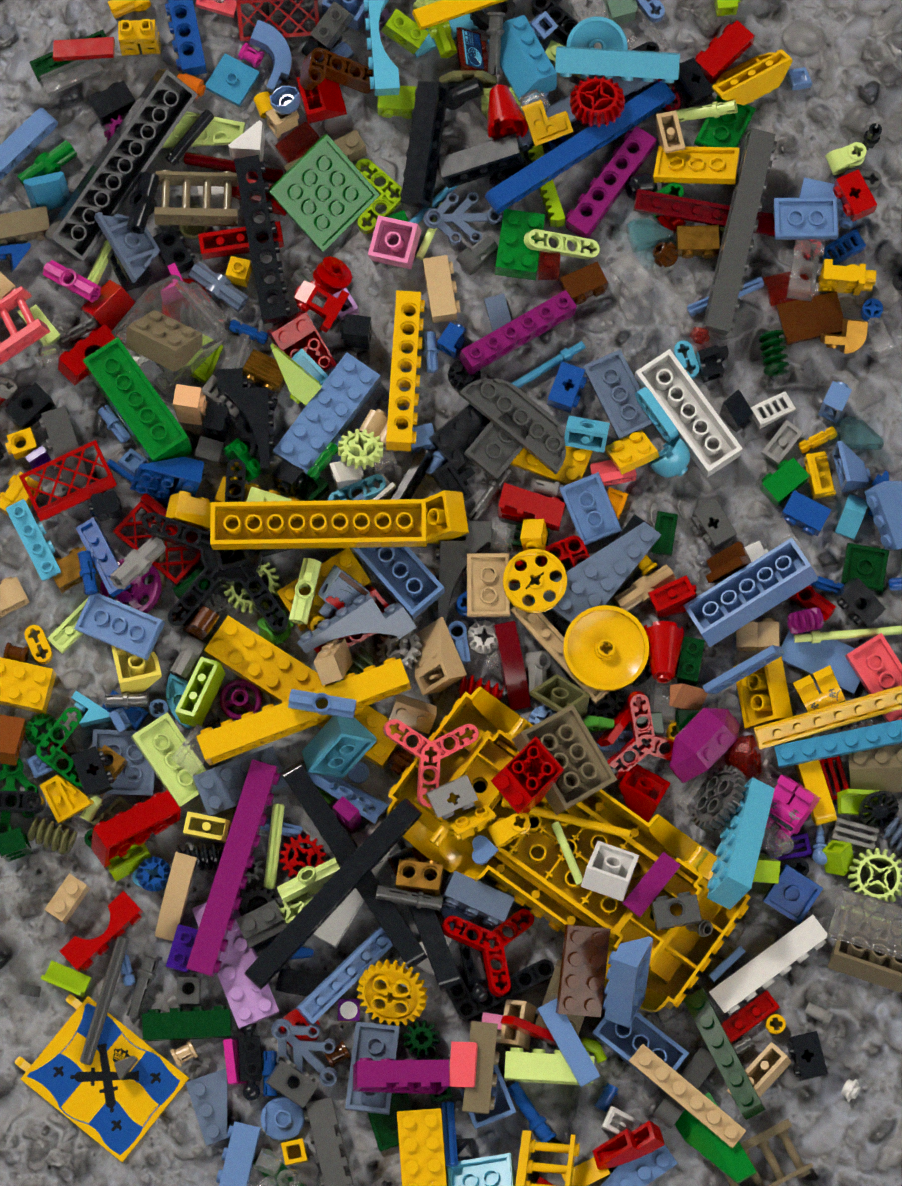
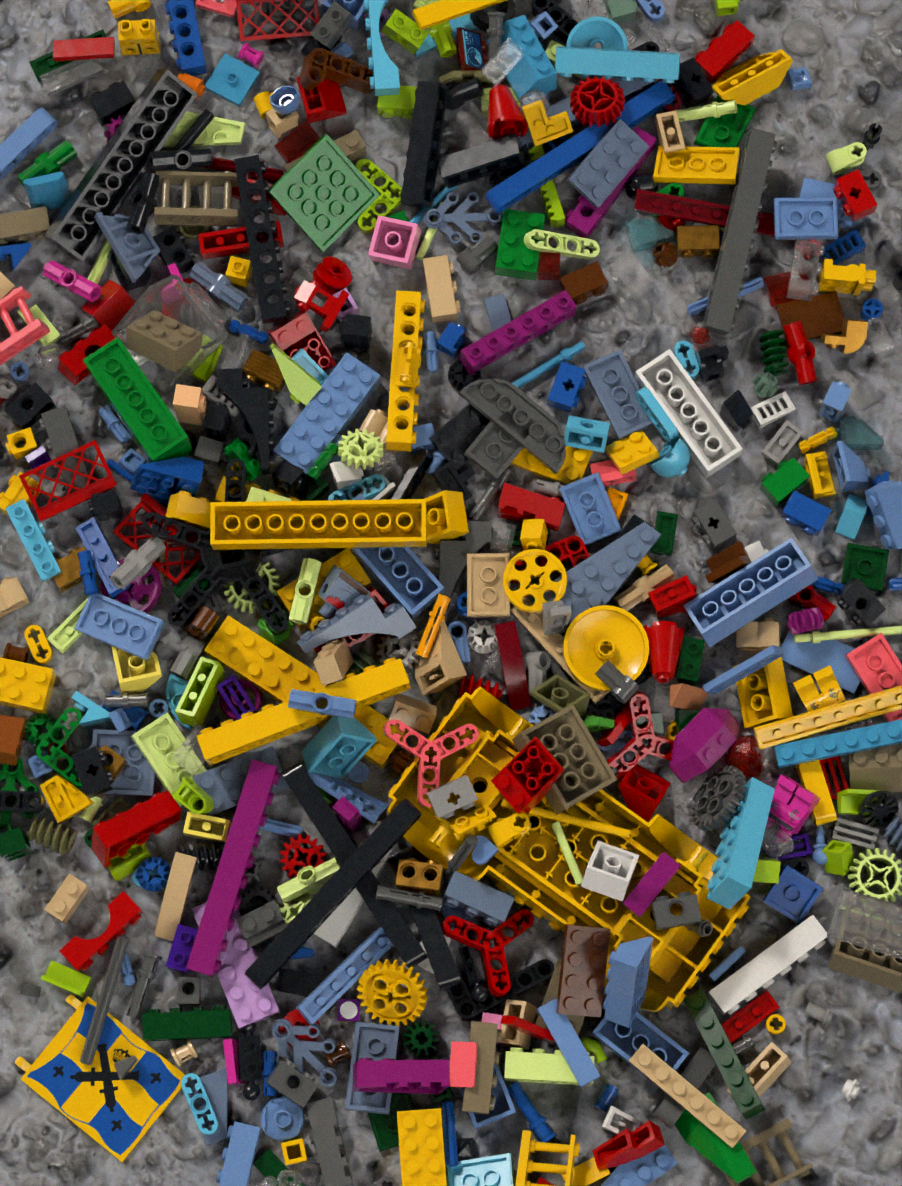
(15, 366): none -> medium blue bush
(168, 159): none -> black piece
(190, 794): none -> lime piece
(211, 1117): none -> medium azure beam
(227, 683): none -> dark purple tile
(249, 143): white slope -> none
(269, 1162): clear brick -> none
(274, 846): yellowish green axle -> none
(277, 48): medium blue arch -> none
(408, 366): none -> yellow hinge
(443, 601): none -> light orange pin
(460, 855): none -> dark grey axle
(502, 61): none -> clear brick
(555, 617): none -> light grey slope
(608, 163): none -> sand blue plate
(621, 686): none -> dark grey piece
(765, 385): none -> sand green gear
(800, 352): none -> red piece
(810, 1043): black brick -> none

